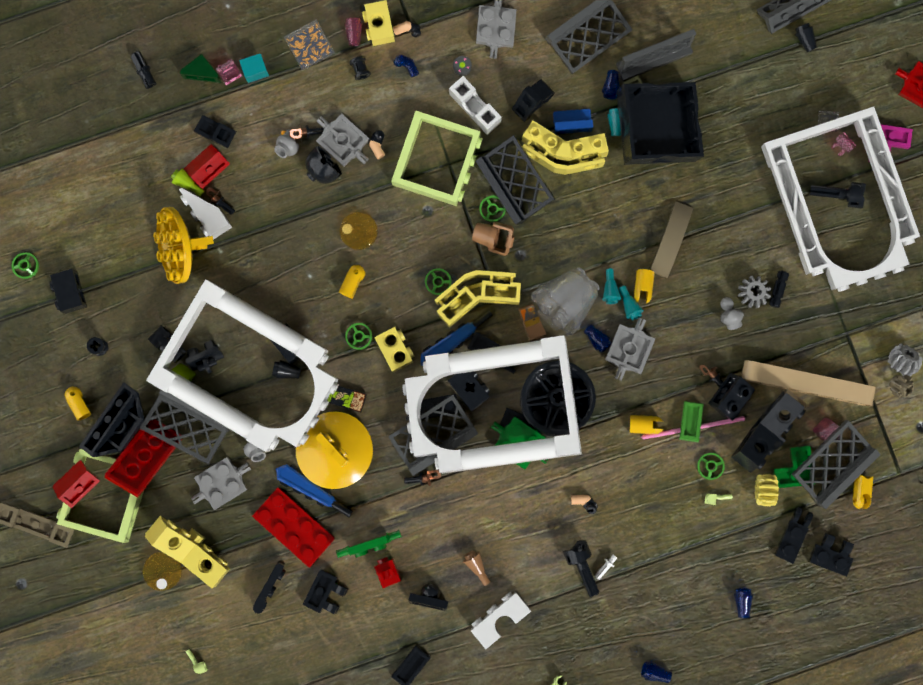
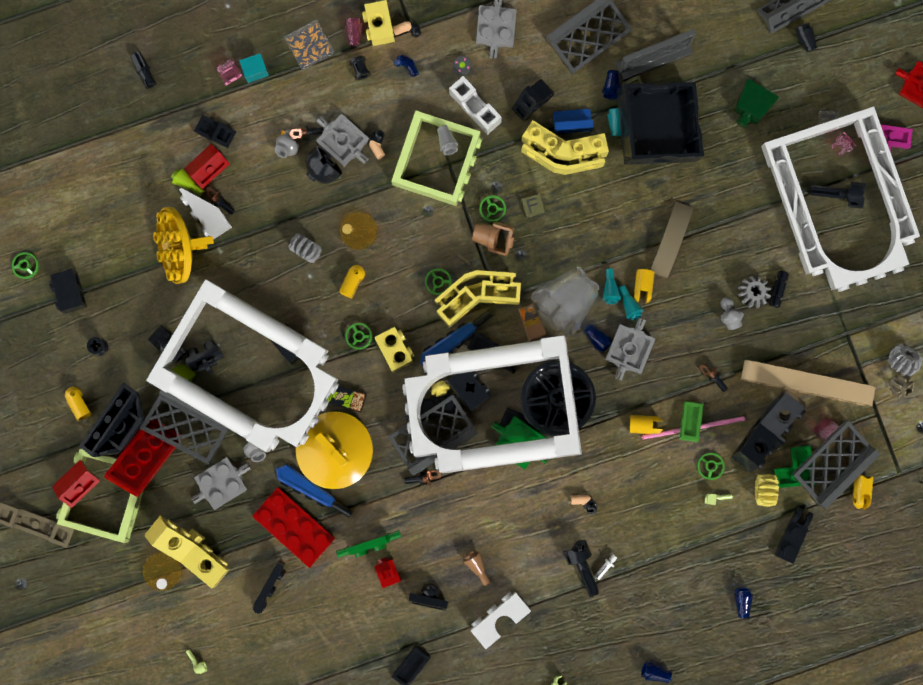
(200, 70): dark green slope -> none
(284, 370): black cone -> none
(305, 248): none -> light grey gear
(320, 592): black plate -> none
(439, 388): none -> light yellow plate
(447, 142): none -> light grey cone
(503, 191): black fence -> none
(731, 396): black brick -> none
(753, 103): none -> dark green torso
(830, 559): black plate -> none

